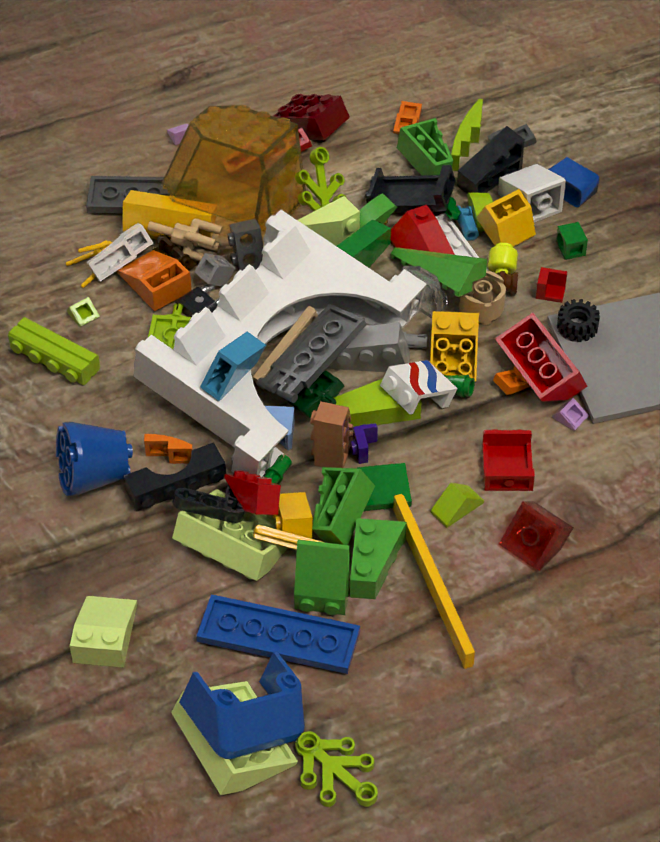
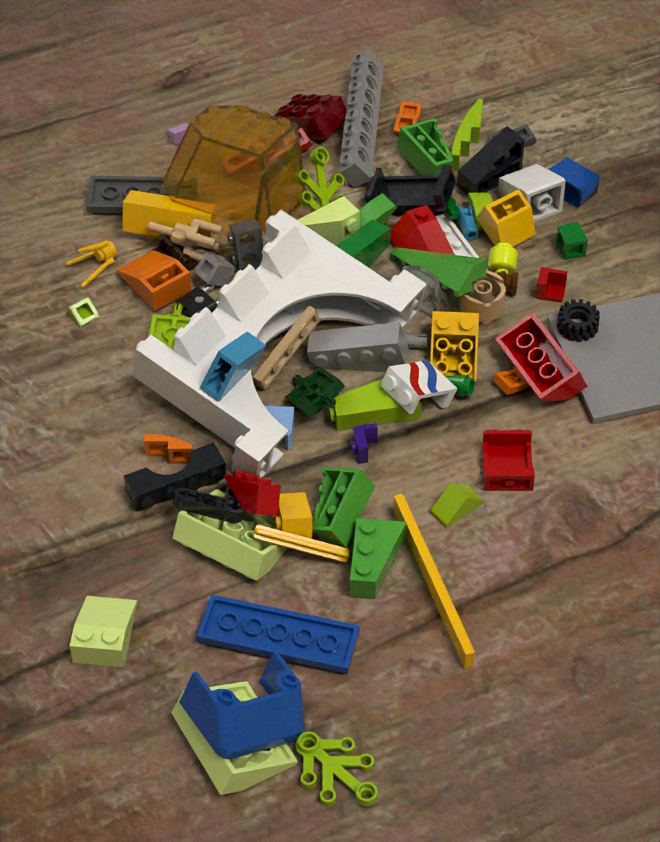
(53, 351): lime brick -> none
(90, 457): blue cone -> none
(120, 252): white slope -> none
(278, 469): green axle -> none
(312, 352): dark grey hinge -> none
(321, 577): bright green slope -> none
(331, 435): nougat wedge -> none
(361, 118): none -> light grey brick
(388, 482): green tile -> none
(535, 534): clear red slope -> none
(571, 414): lavender slope -> none

